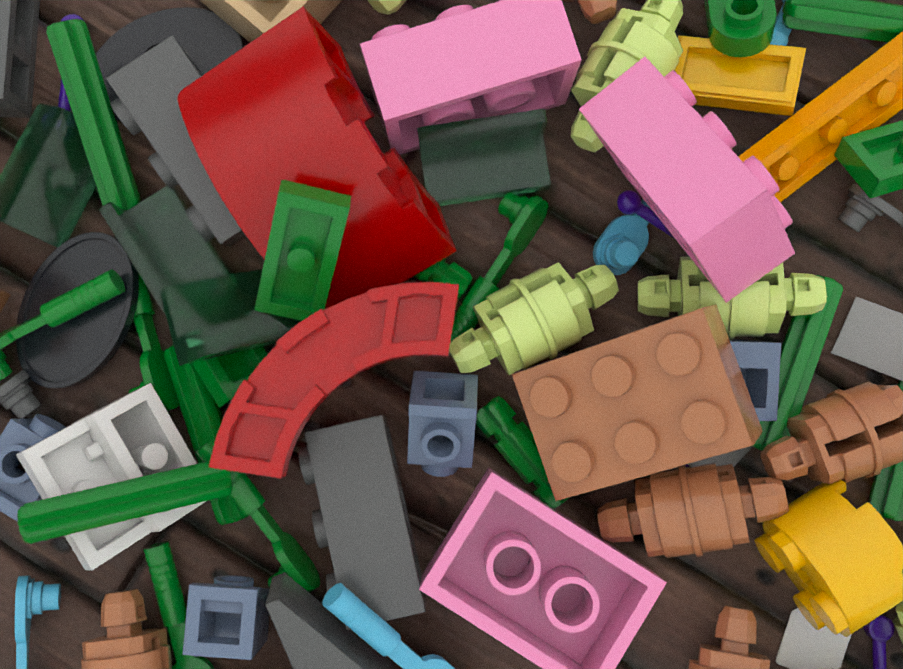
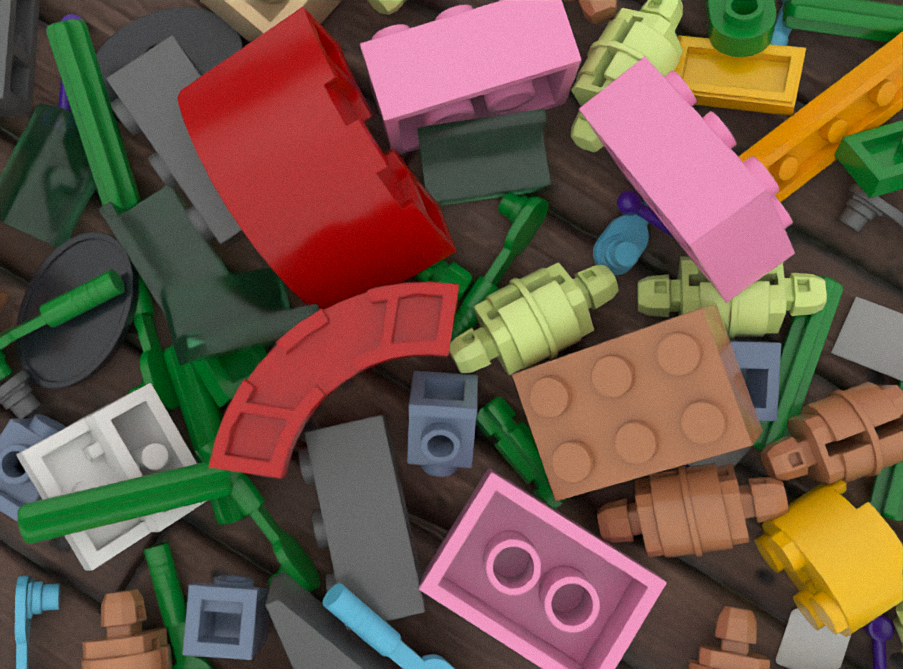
(302, 250): green plate -> none

